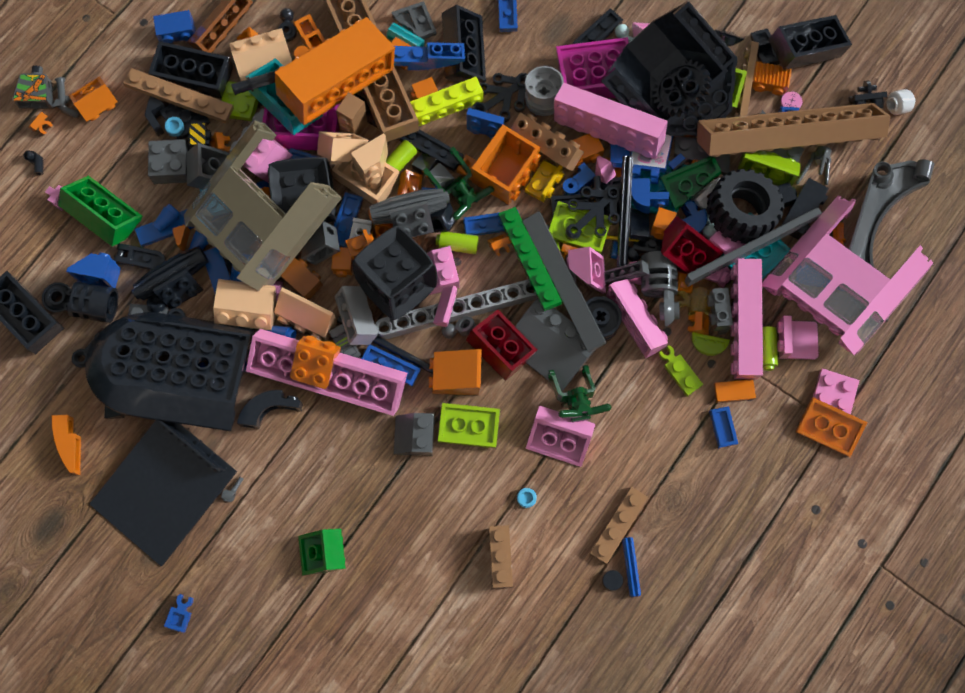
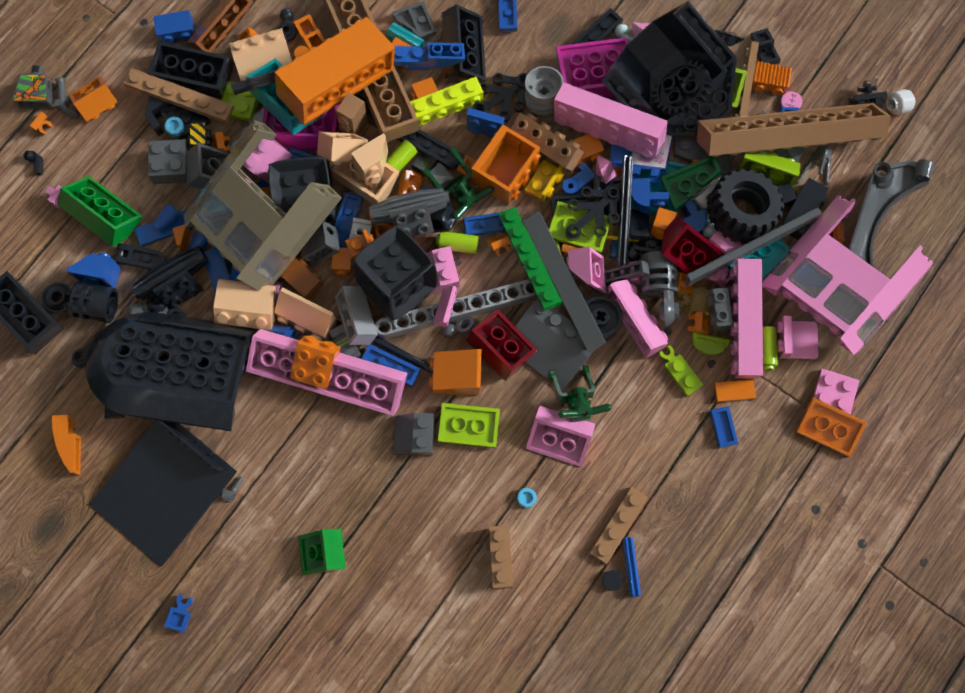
(262, 404): black arch -> none
(677, 162): blue piece -> none
(809, 42): black brick -> none

